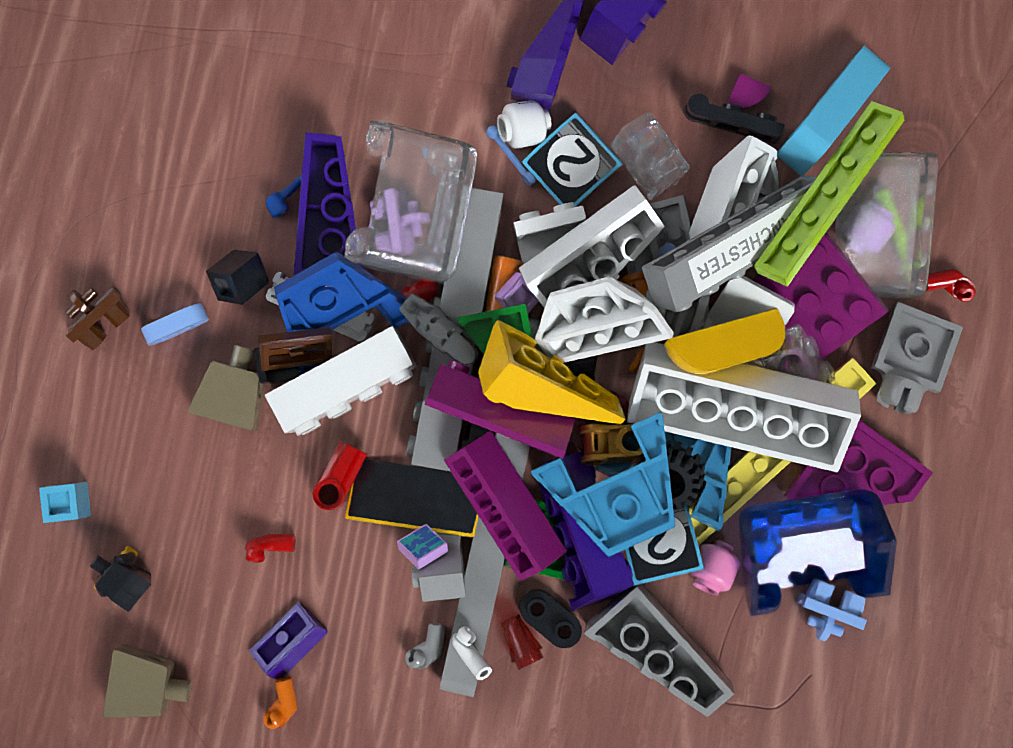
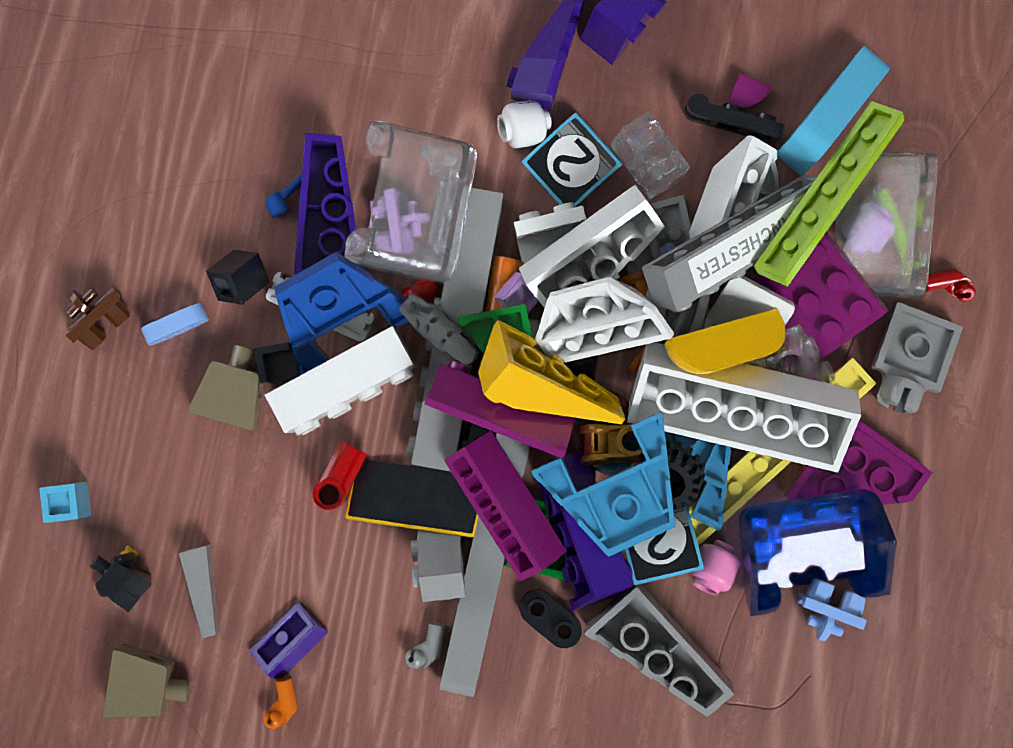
(199, 575): none -> light grey piece
(269, 542): red arm -> none
(295, 343): reddish brown tile -> none
(422, 546): tile -> none
(469, 654): white arm -> none
(492, 133): medium blue hinge -> none
(521, 643): clear red cone -> none

